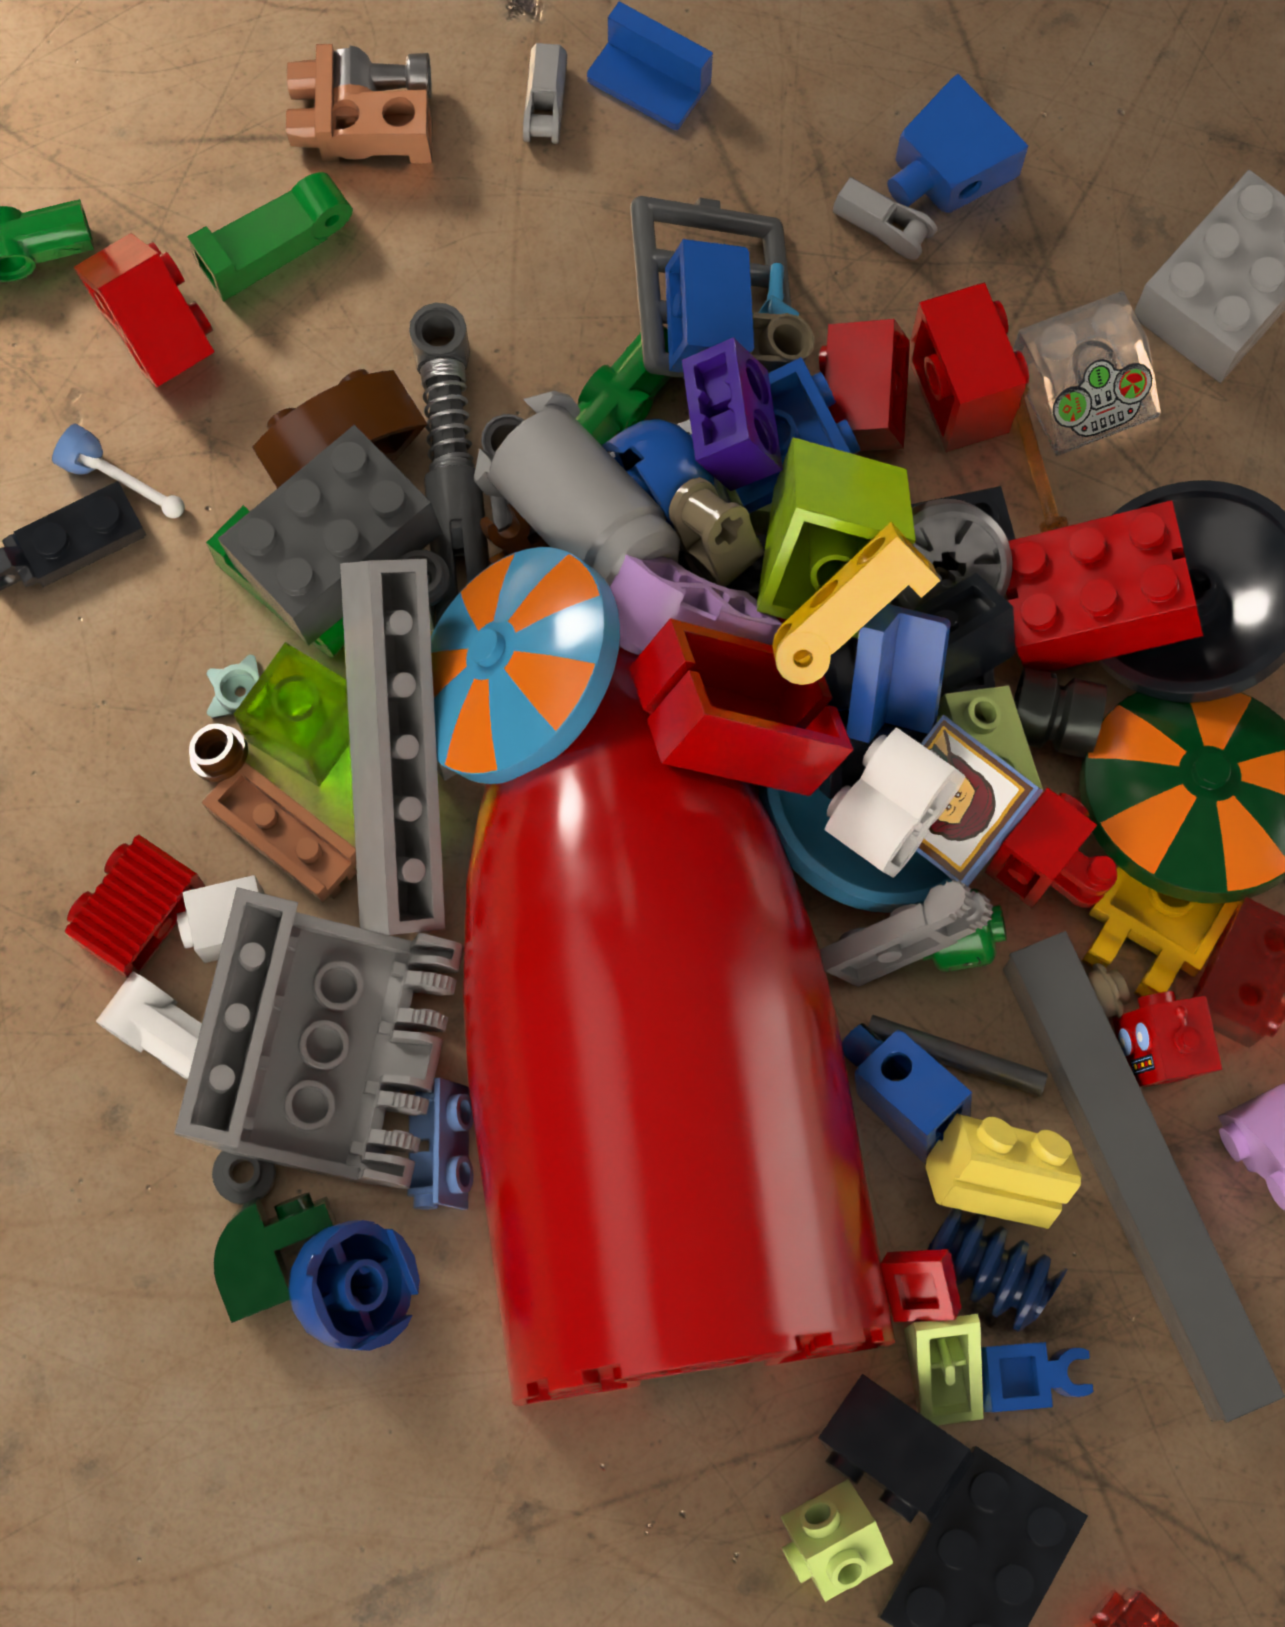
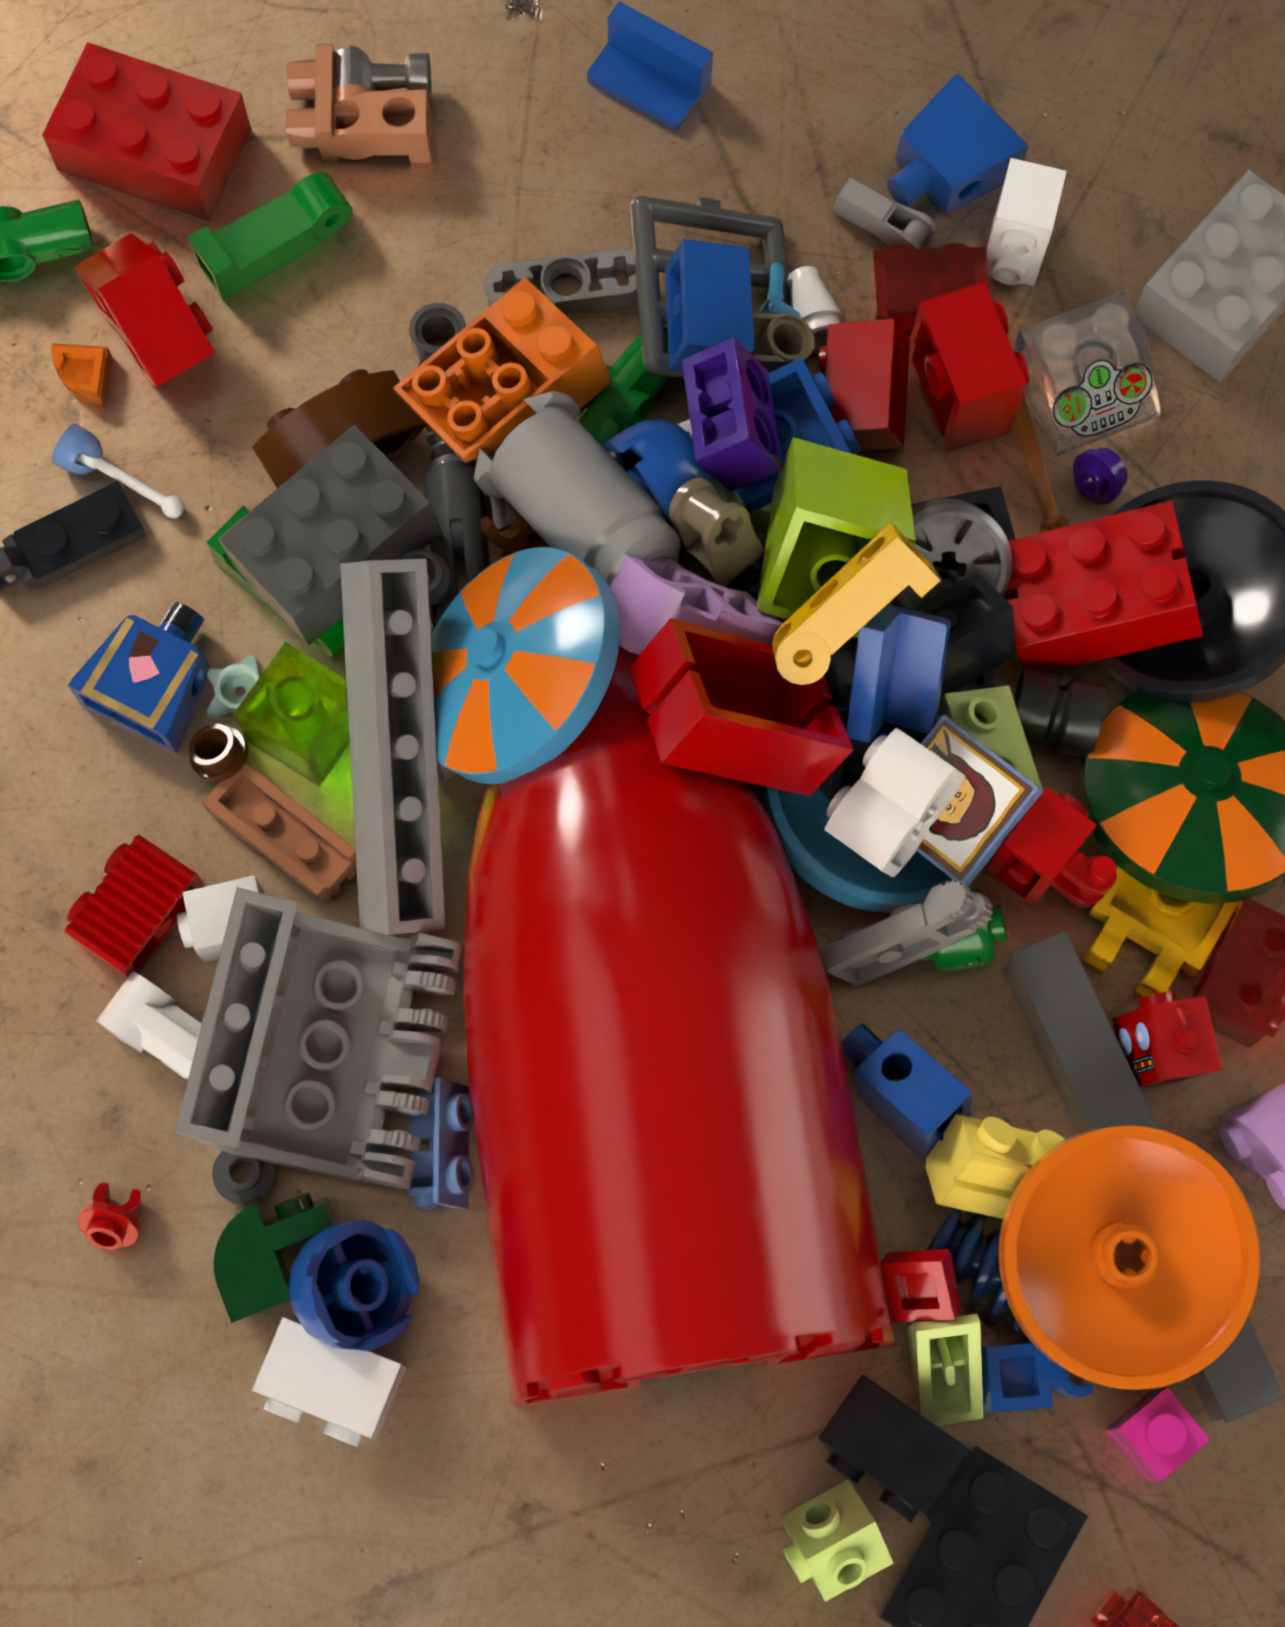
(83, 370): none -> orange tile
(108, 1224): none -> red plate
(147, 131): none -> red brick
(147, 676): none -> blue torso
(335, 1384): none -> white brick
(510, 352): none -> orange slope
(545, 91): light grey bar -> none
(579, 265): none -> light grey beam
(813, 303): none -> white cone
(905, 276): none -> clear red brick
(967, 1058): flat silver bar -> none
(1023, 221): none -> white brick
(1099, 475): none -> dark purple plate
(1110, 990): dark tan plate -> none
(1129, 1257): none -> orange dish
(1157, 1435): none -> dark pink brick

